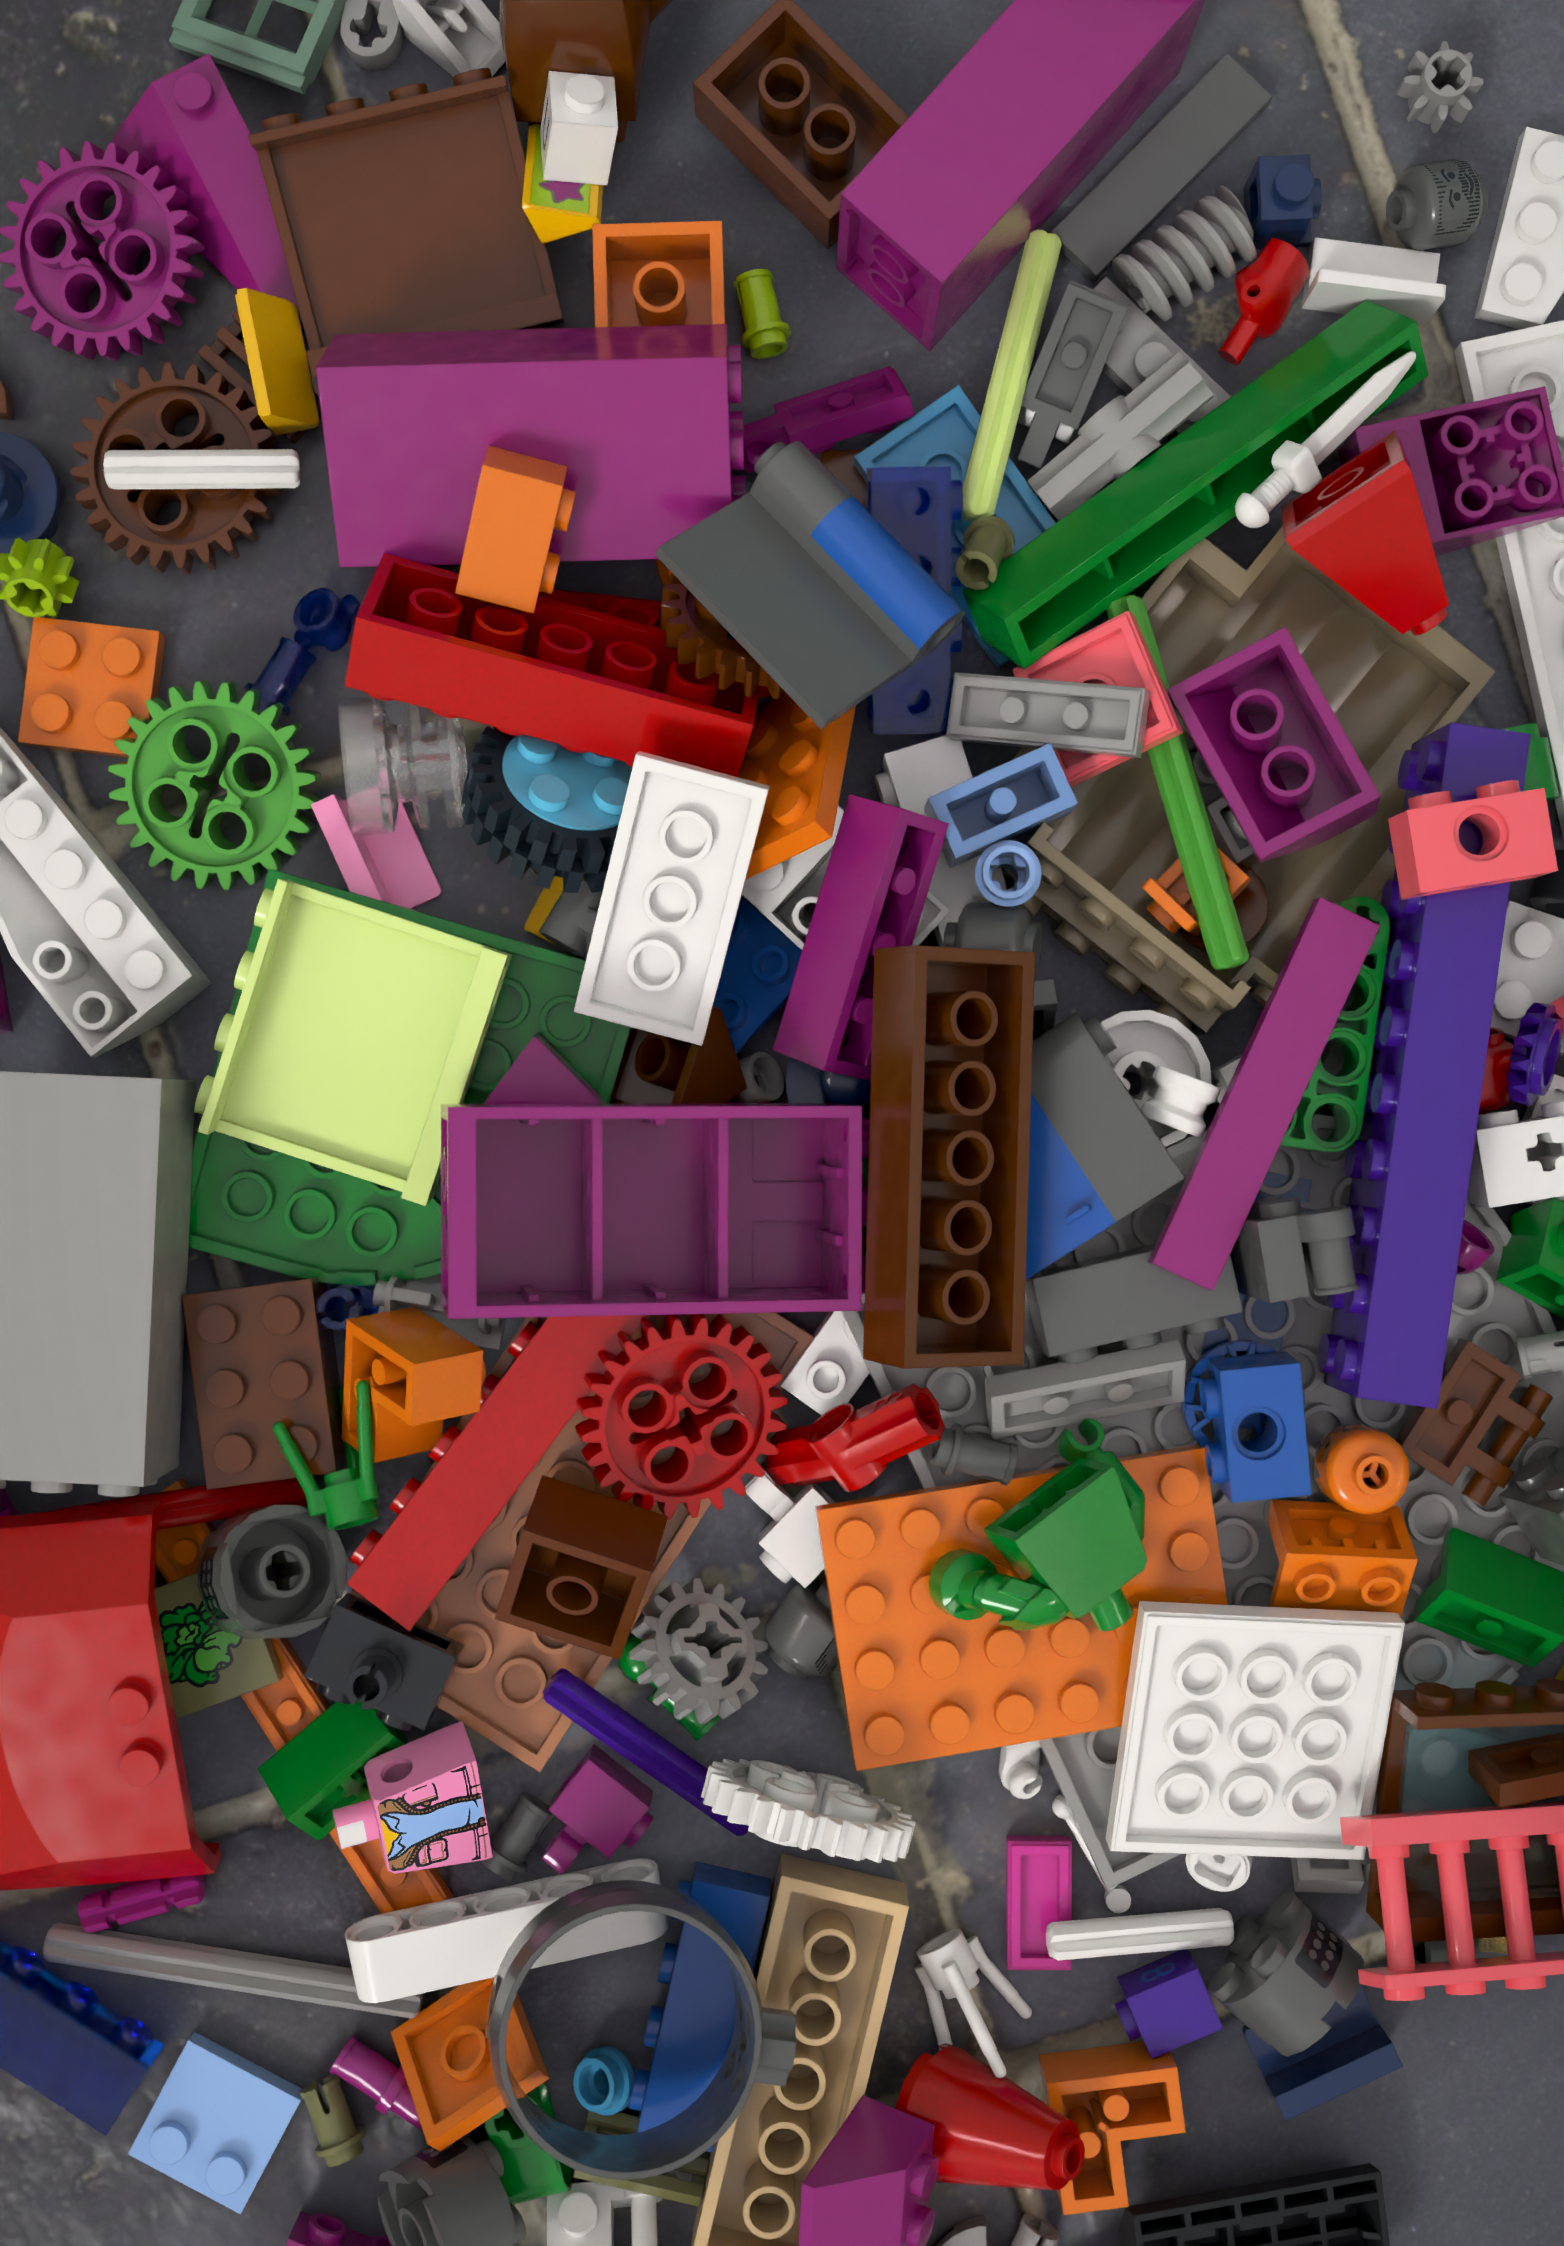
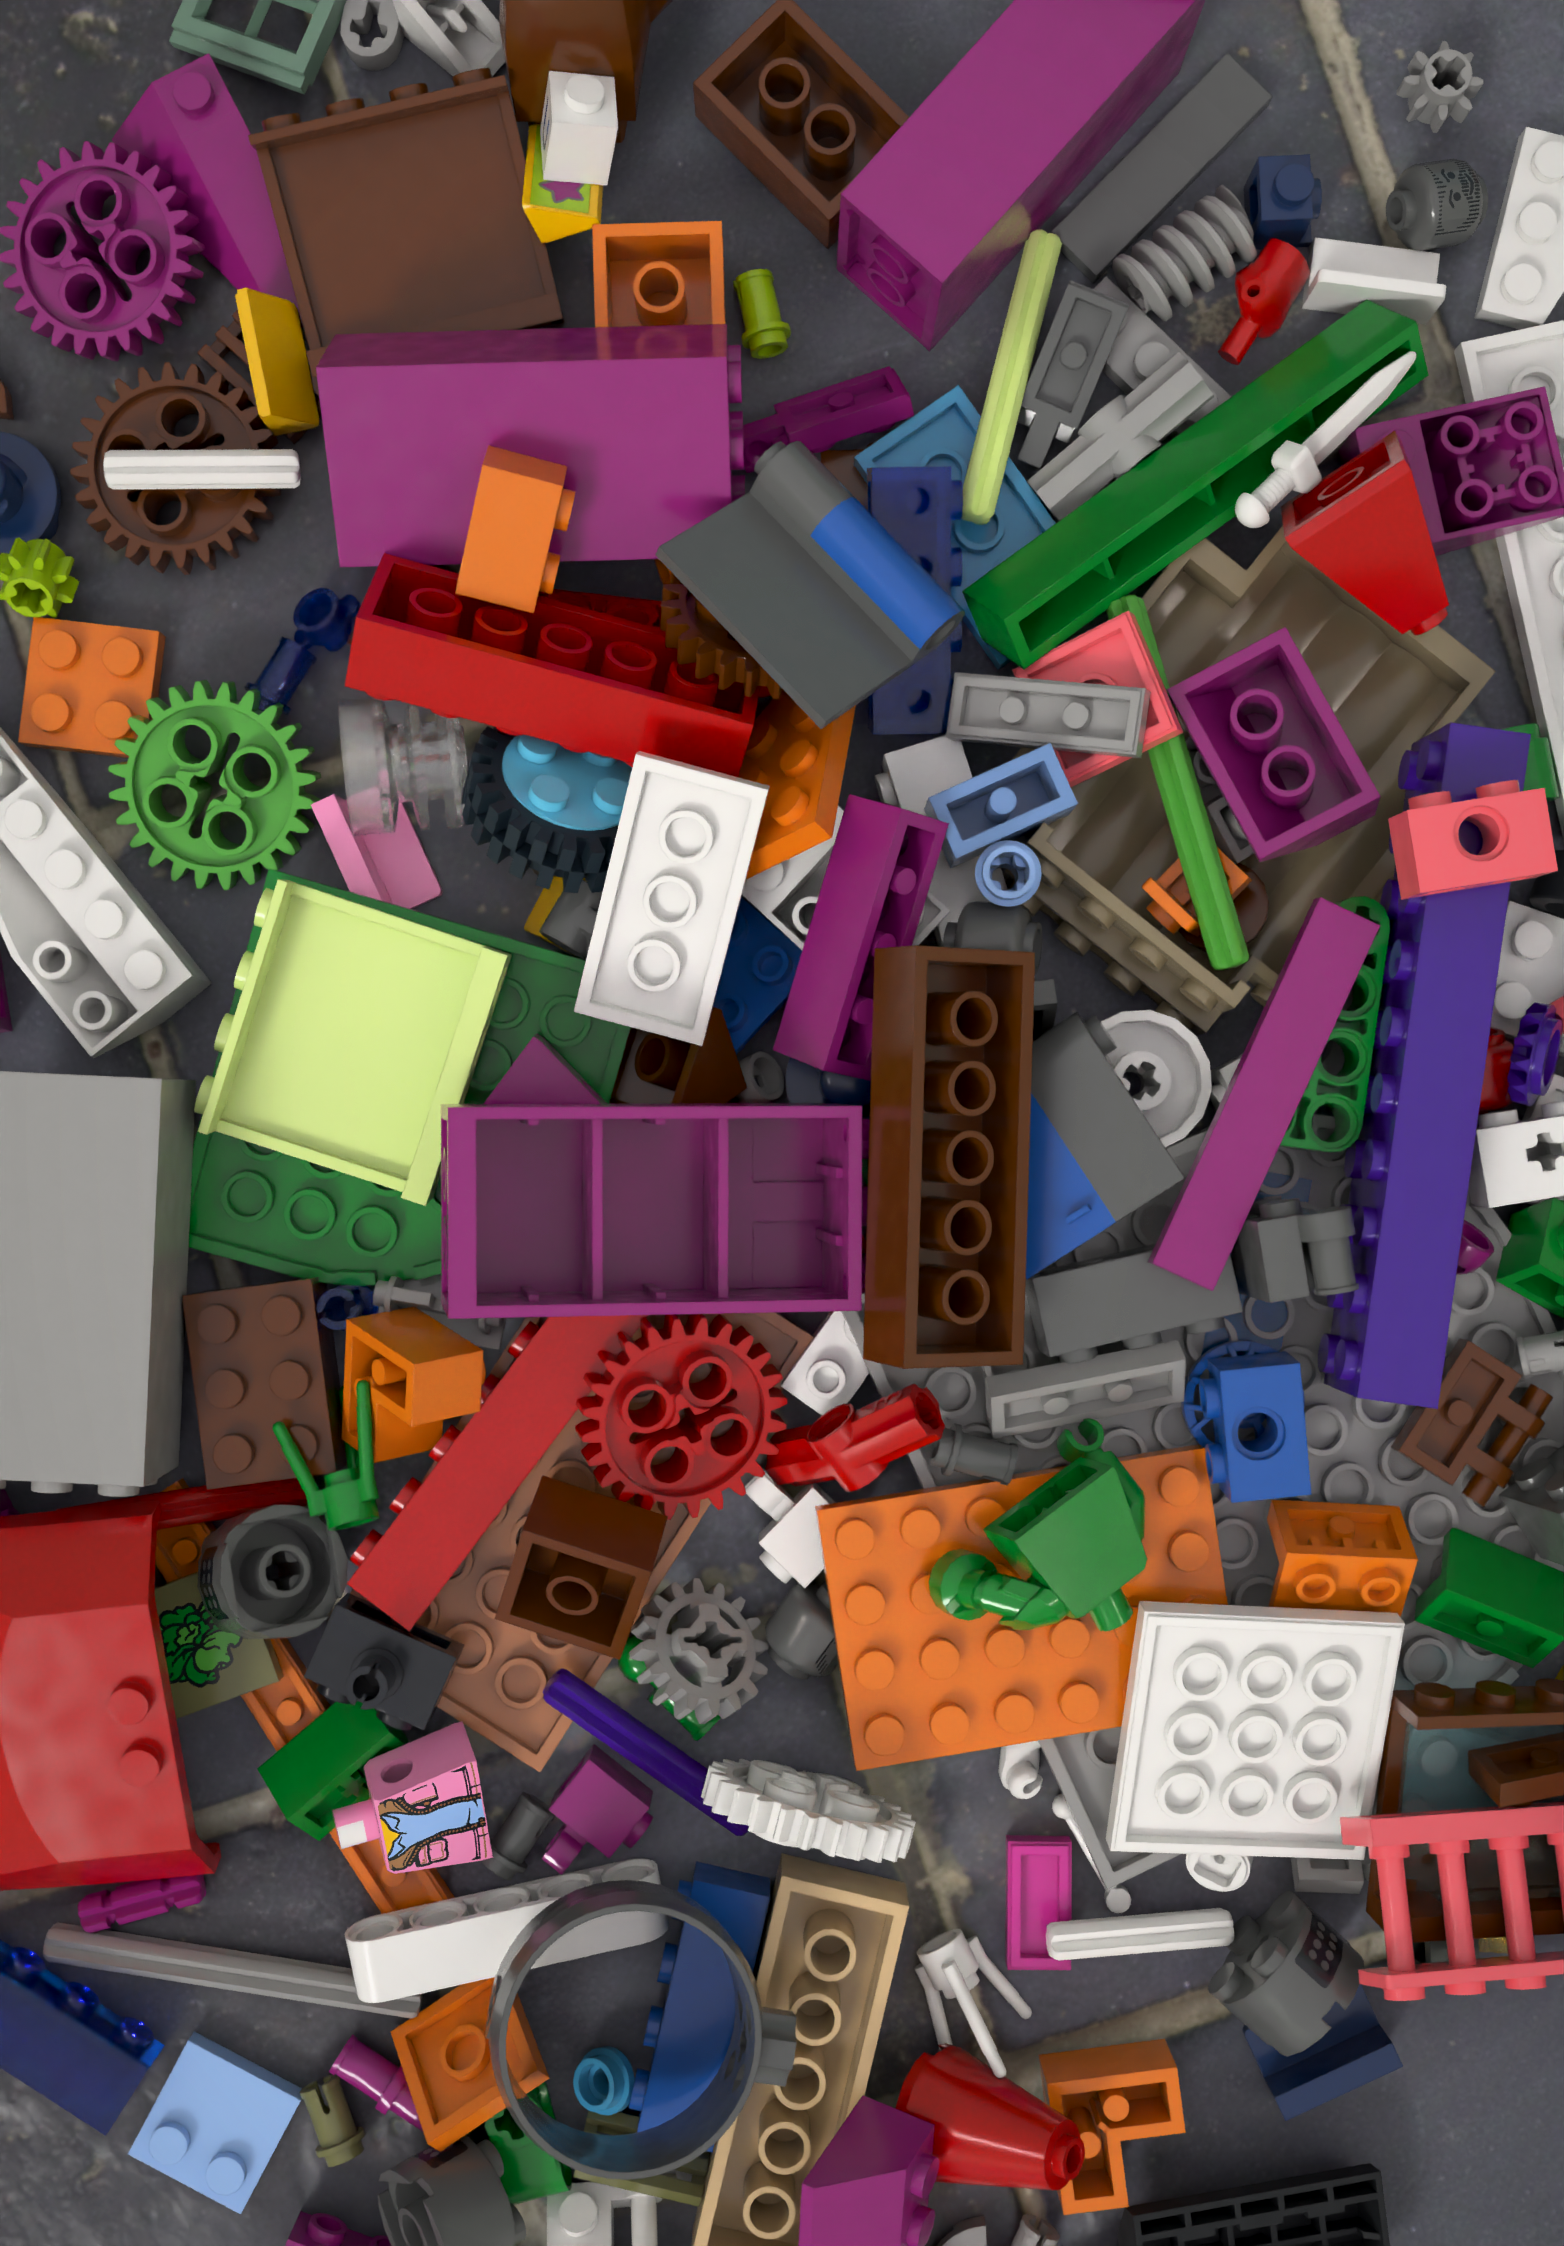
(986, 545): olive pin -> none
(1167, 2004): dark purple brick -> none
(1180, 1101): white wheel -> none
(1342, 1472): orange head -> none

